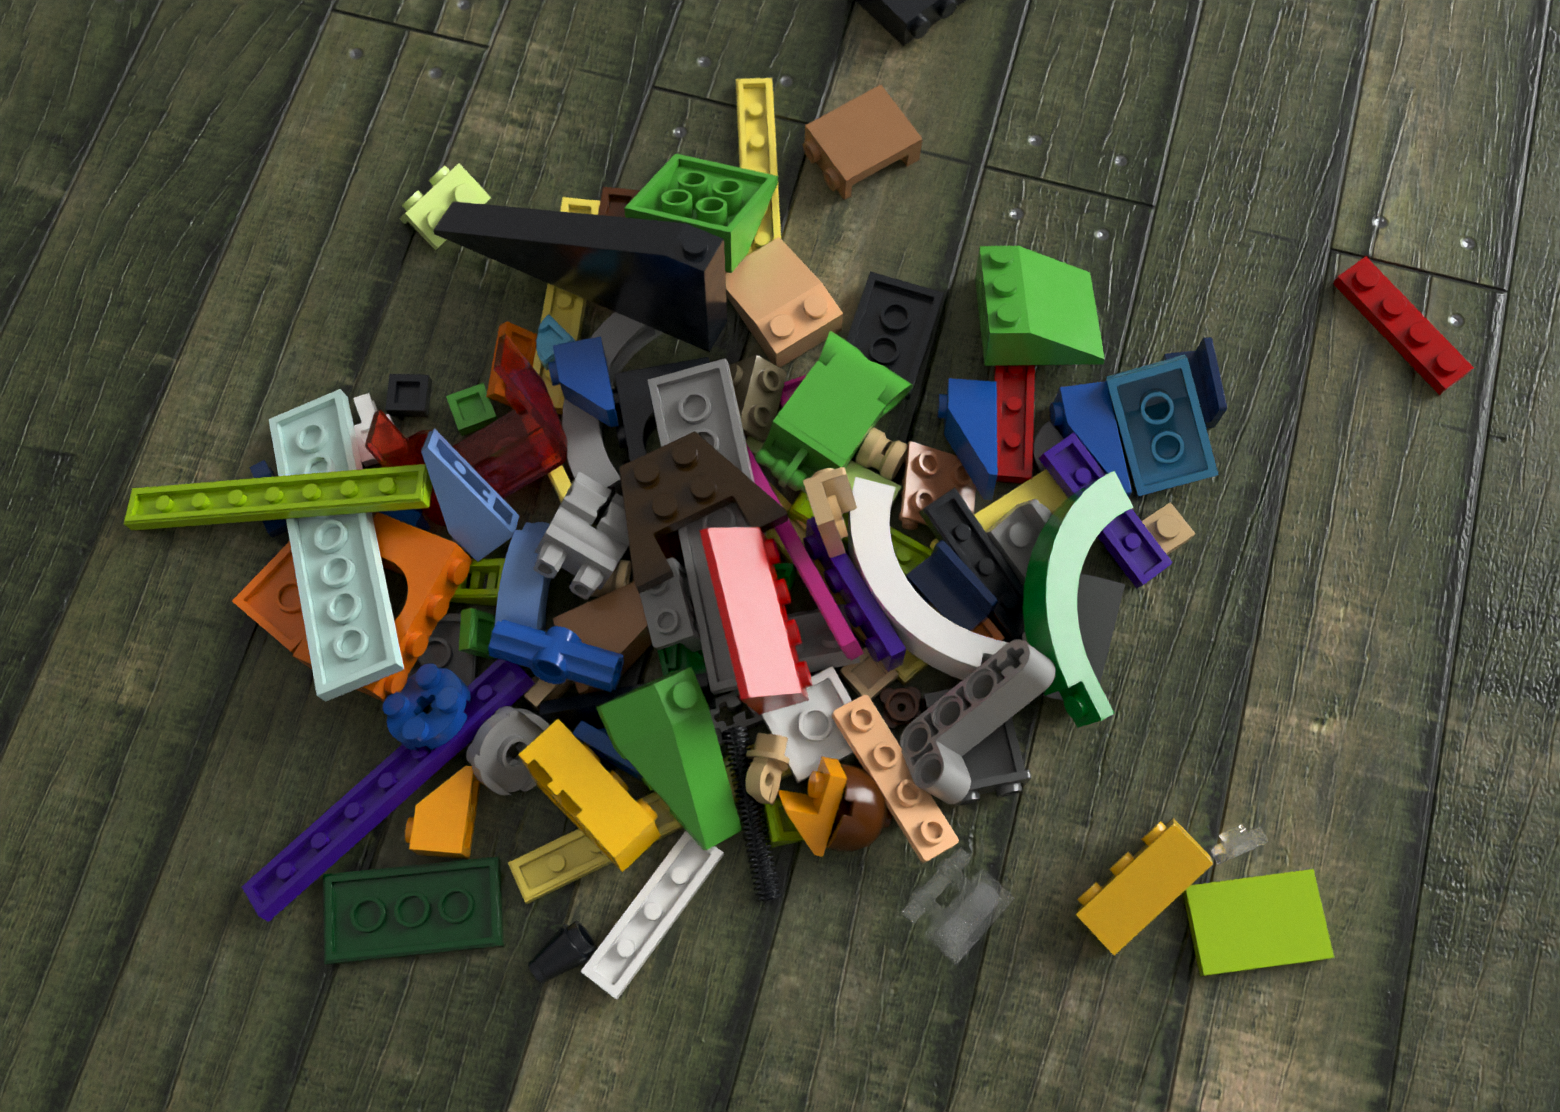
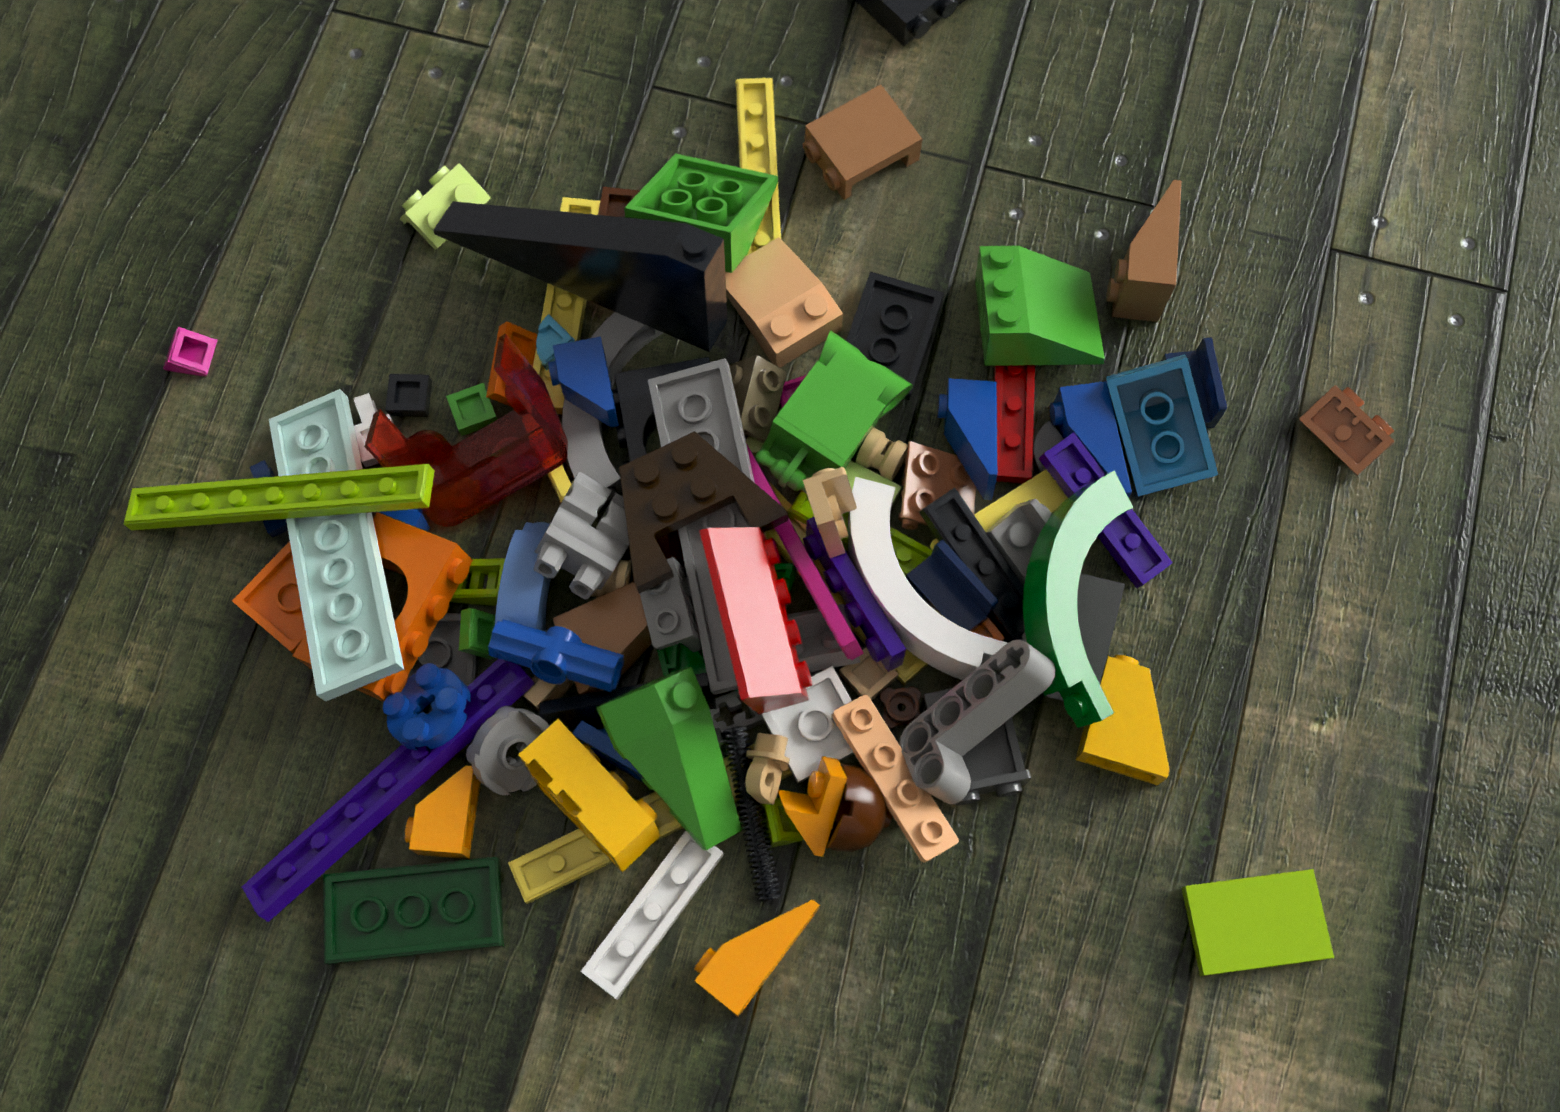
(190, 353): none -> dark pink slope
(470, 506): medium blue slope -> none
(563, 952): black cone -> none
(747, 961): none -> light orange slope
(969, 913): clear plate -> none
(1131, 737): none -> yellow slope
(1143, 885): yellow wedge -> none
(1149, 268): none -> medium nougat slope
(1169, 528): tan plate -> none
(1237, 842): clear plate -> none
(1348, 429): none -> nougat bracket
(1403, 325): red plate -> none

